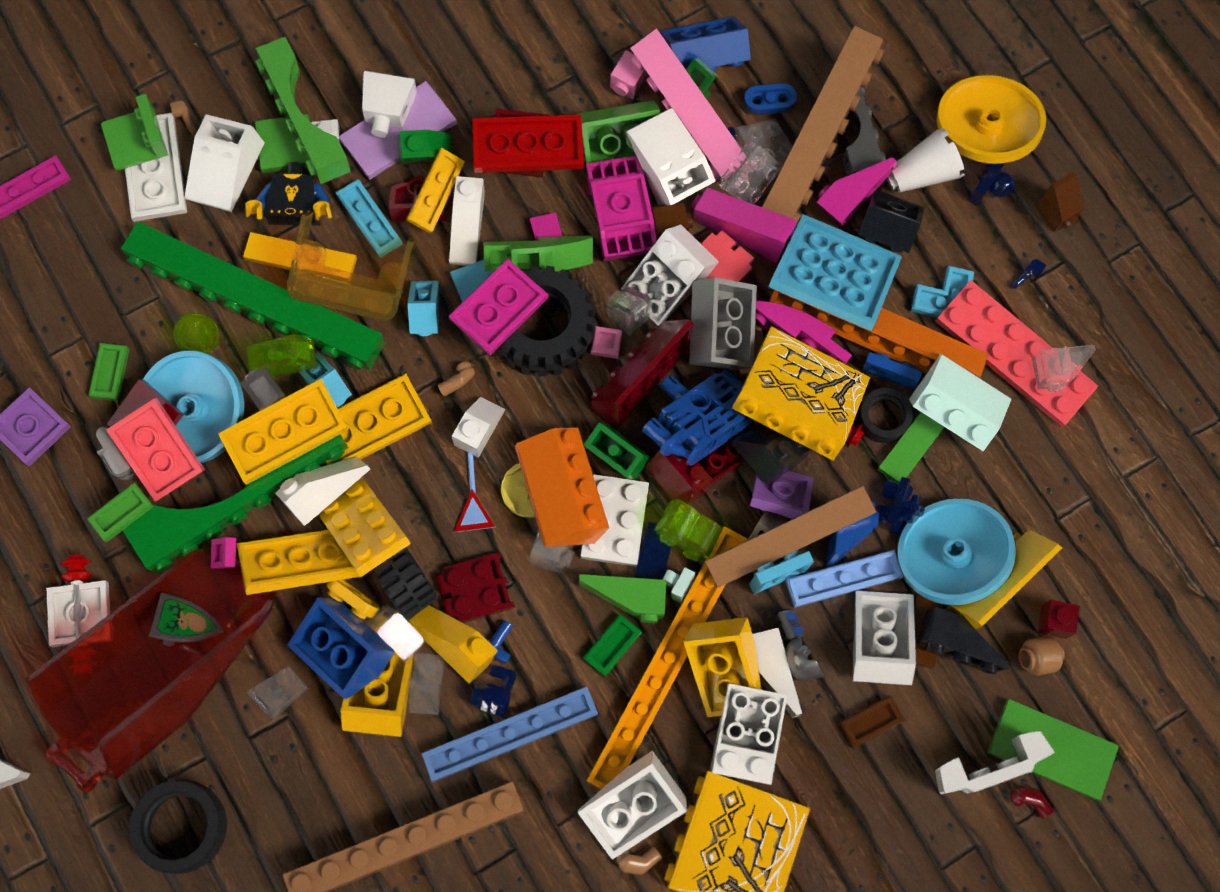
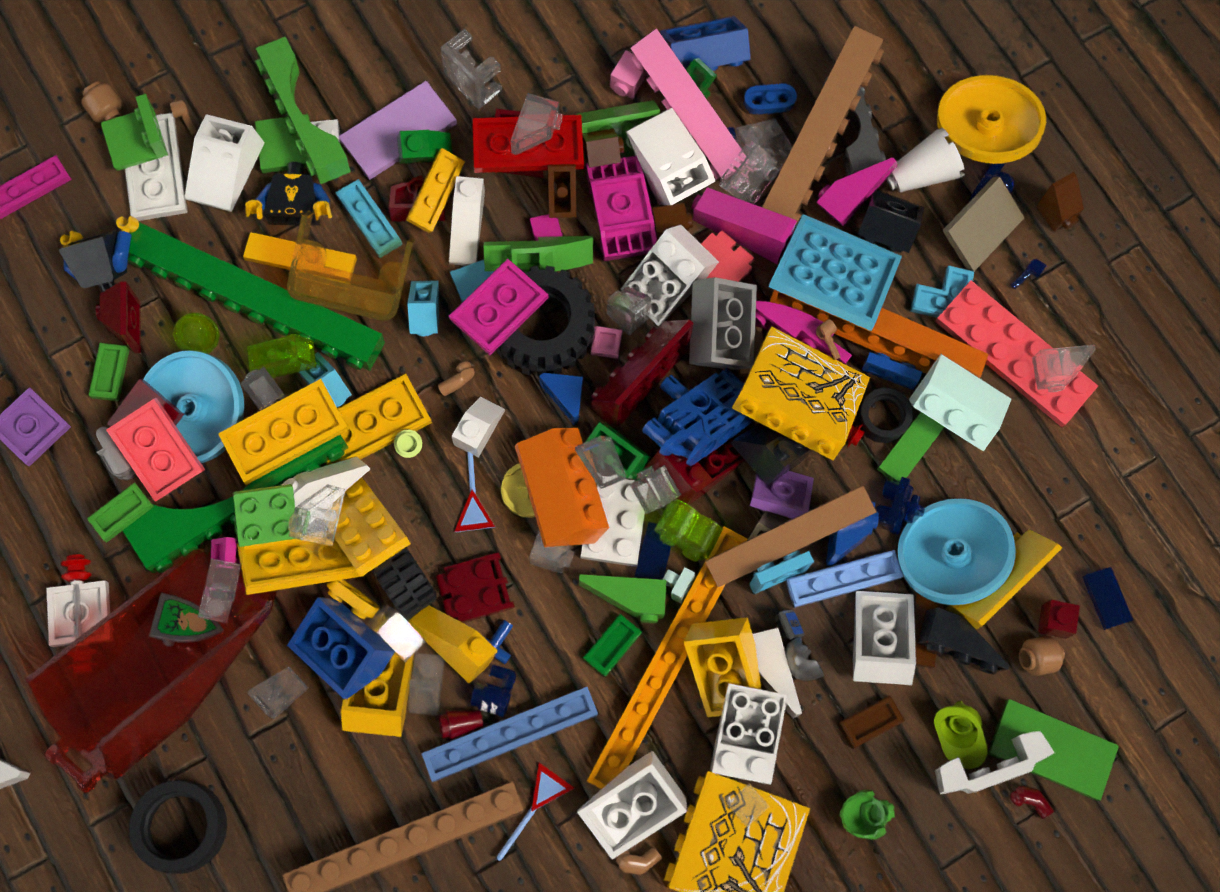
(98, 257): none -> black torso
(101, 102): none -> medium nougat head
(121, 314): none -> dark red slope
(219, 590): none -> clear slope
(263, 514): none -> bright green bracket
(318, 516): none -> clear slope
(386, 101): white torso -> none
(408, 443): none -> yellowish green plate
(459, 722): none -> dark red cone
(461, 71): none -> clear panel
(535, 123): none -> clear slope
(547, 788): none -> piece
(562, 190): none -> reddish brown slope
(565, 392): none -> blue slope
(602, 147): none -> reddish brown brick
(602, 461): none -> clear slope
(654, 488): none -> clear brick
(747, 805): none -> clear tile
(824, 332): none -> medium nougat hand
(866, 815): none -> bright green hair
(961, 734): none -> lime piece
(983, 224): none -> dark tan tile
(1107, 598): none -> clear blue tile

